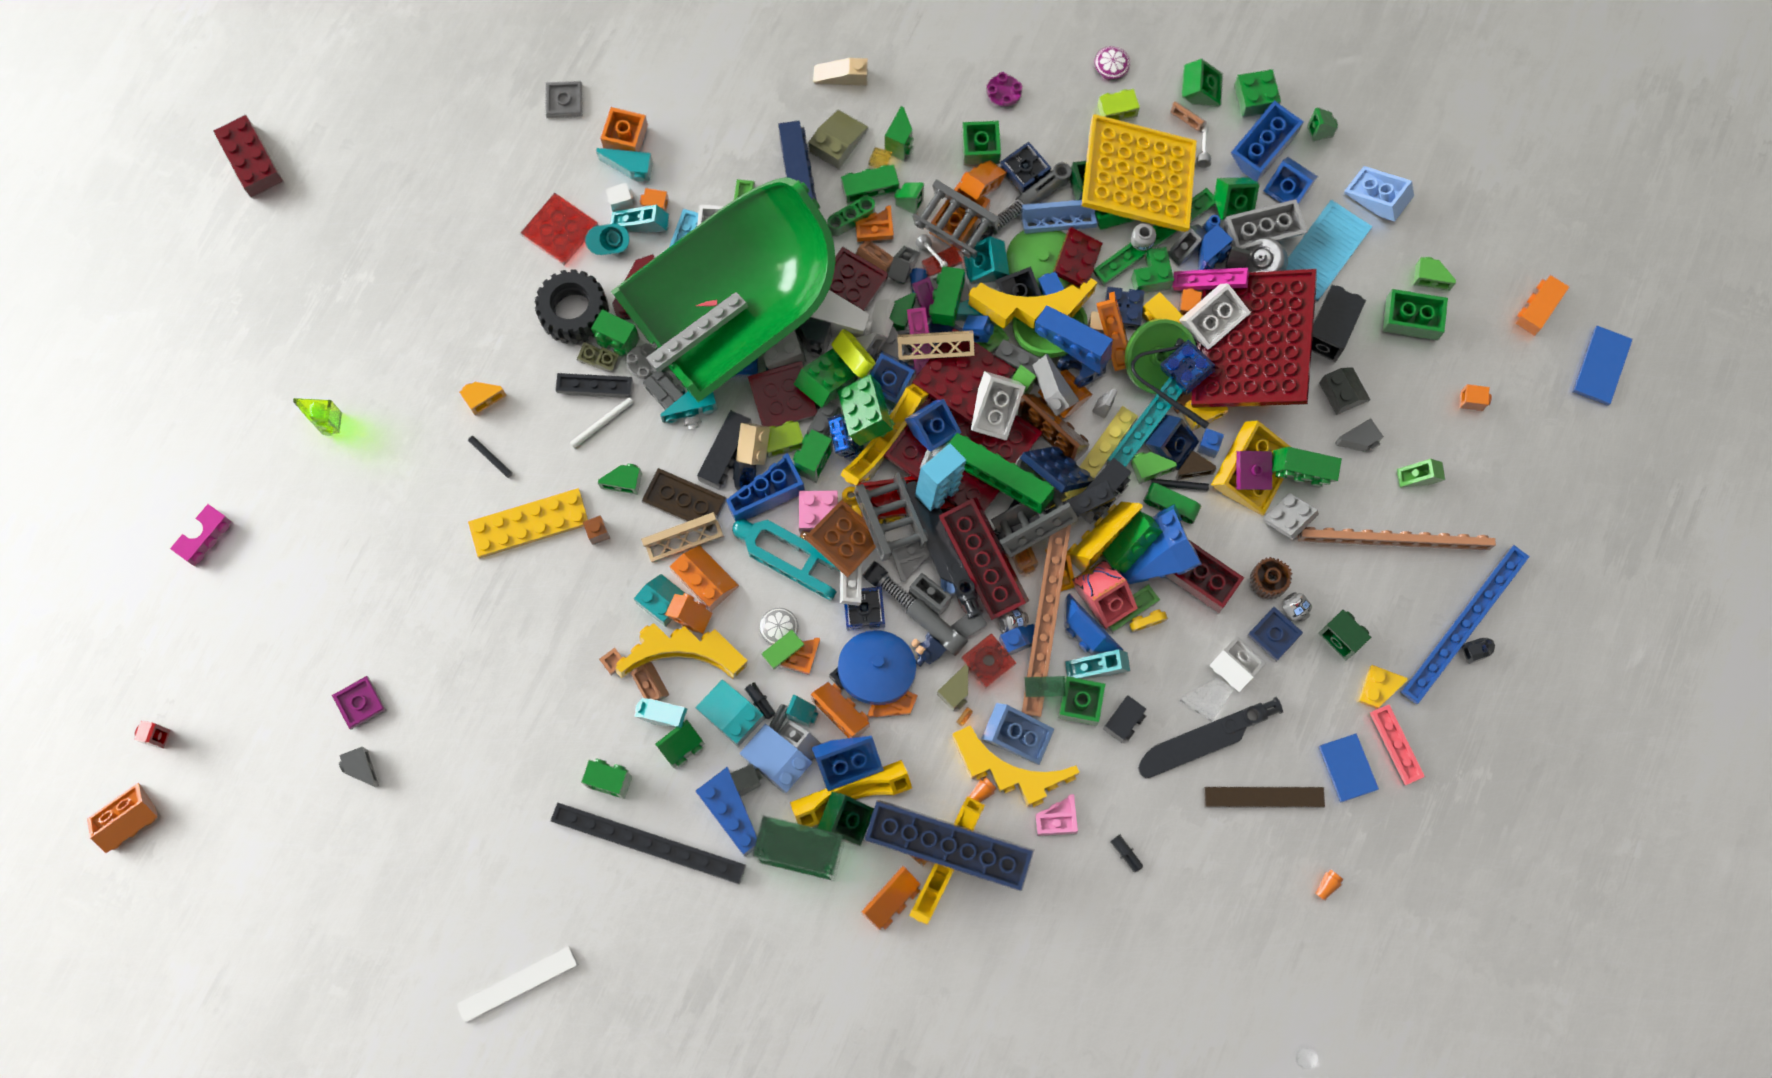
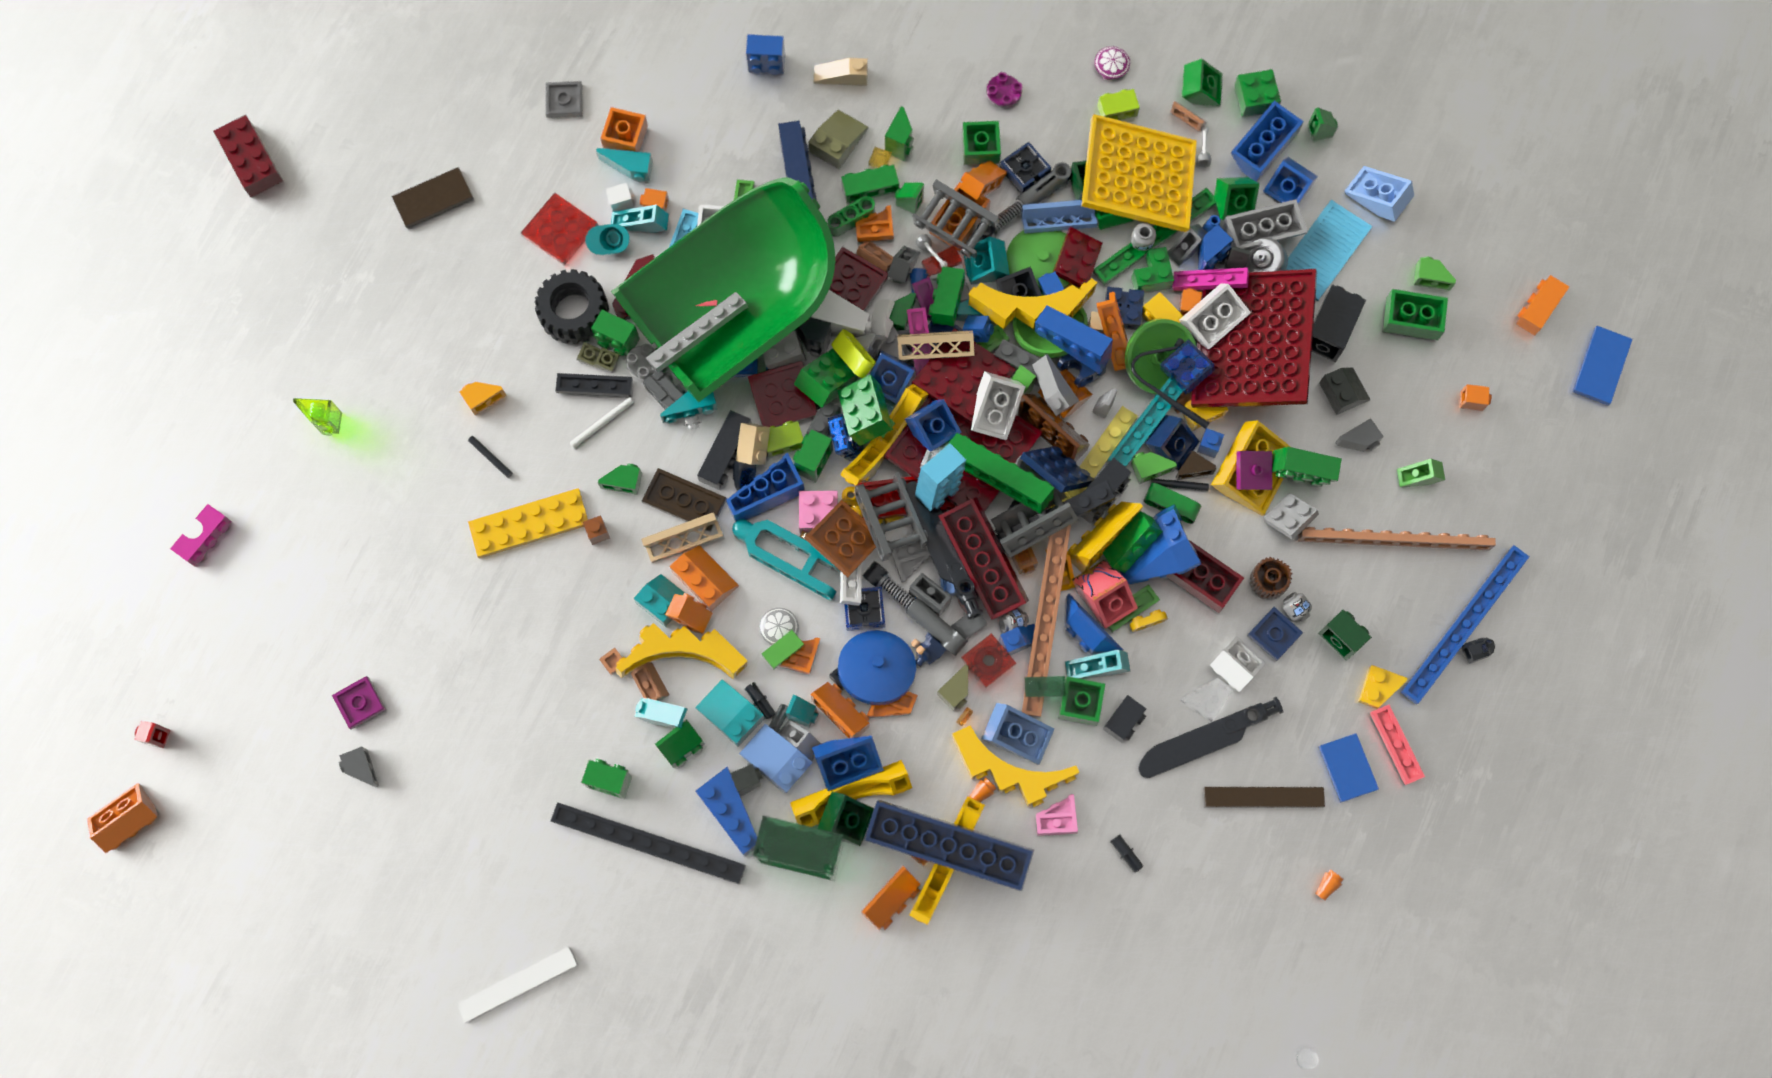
(432, 197): none -> dark brown tile
(765, 54): none -> blue brick

